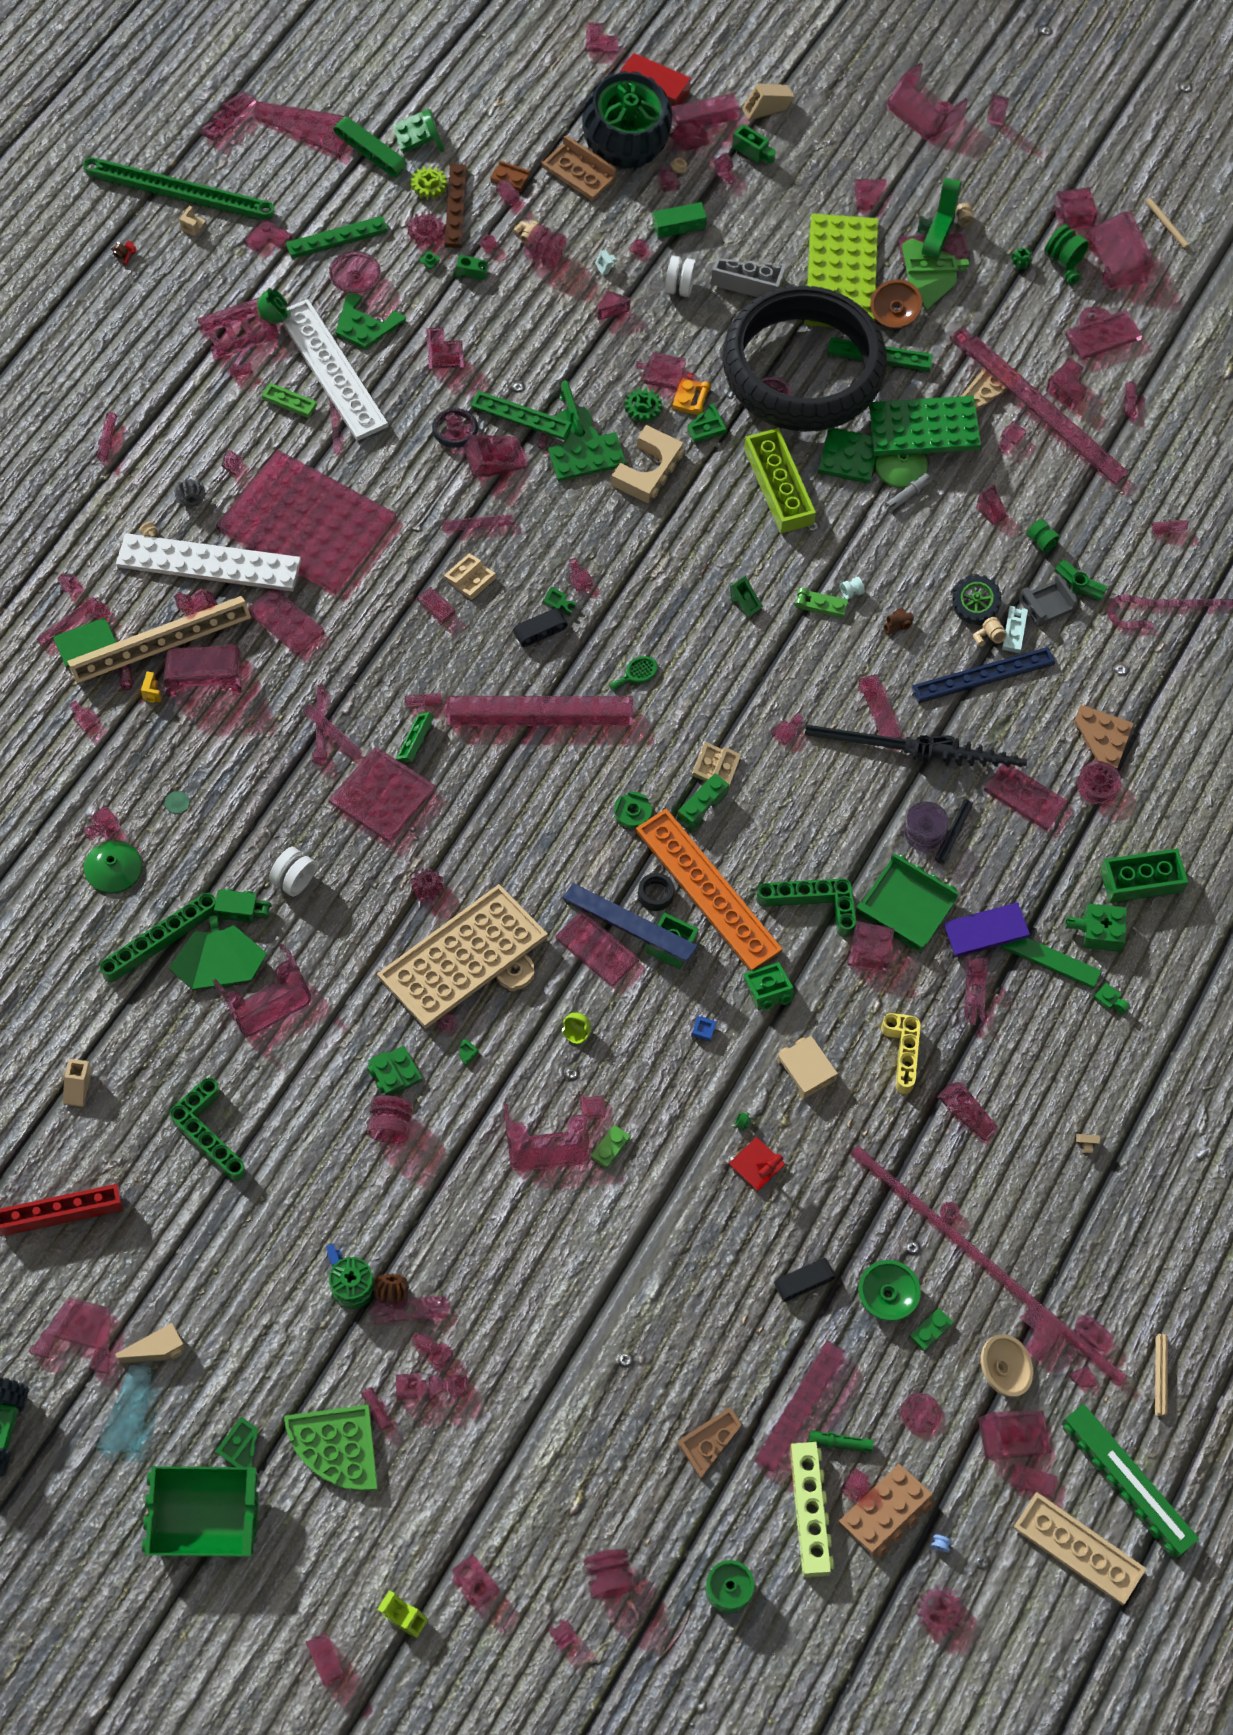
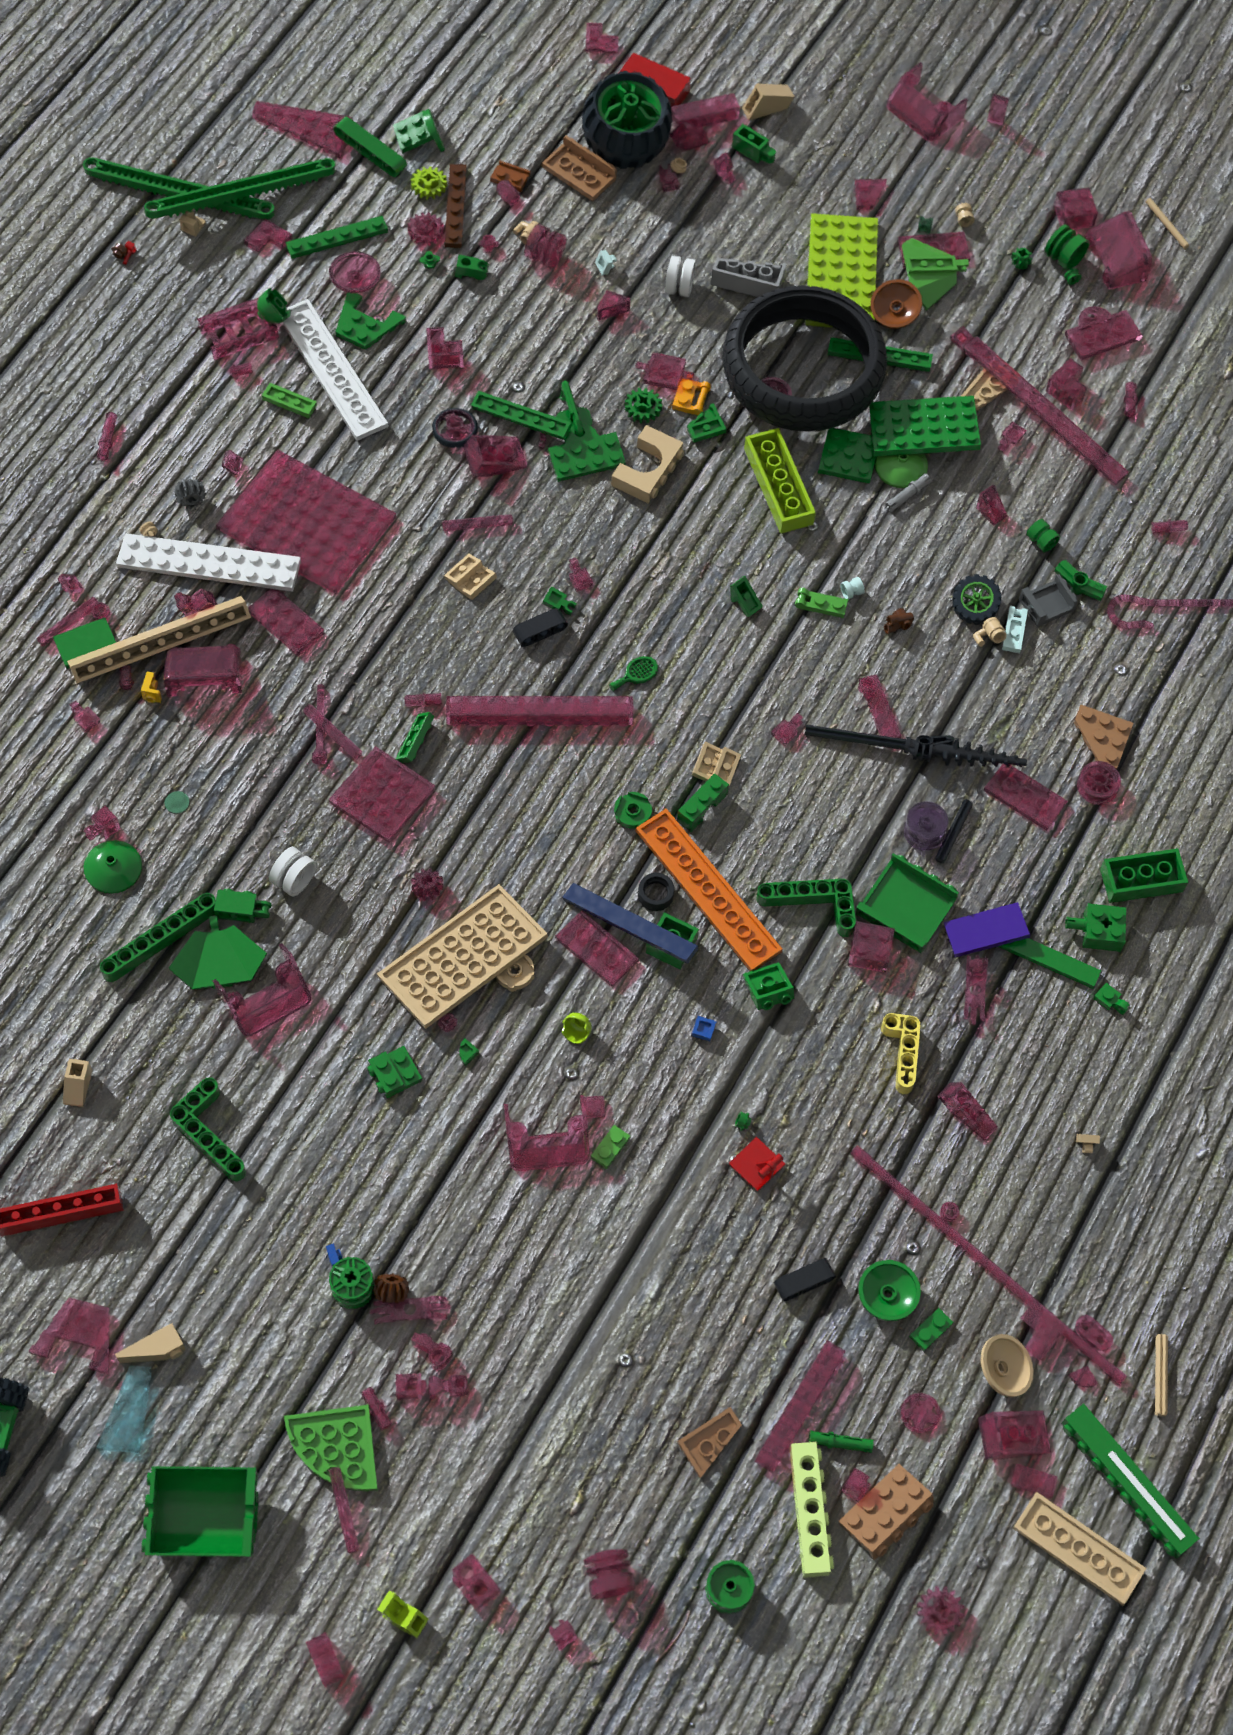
(230, 114): clear pink slope -> none
(239, 189): none -> green gear
(239, 1444): green wing -> none
(335, 428): clear pink bar -> none
(343, 1510): none -> clear pink axle
(389, 1119): clear pink wheel -> none
(436, 605): clear pink plate -> none
(639, 247): clear pink plate -> none
(679, 220): green brick -> none
(807, 1066): tan panel -> none
(941, 1543): light blue bush -> none
(944, 218): green beam -> none
(983, 675): dark blue tile -> none

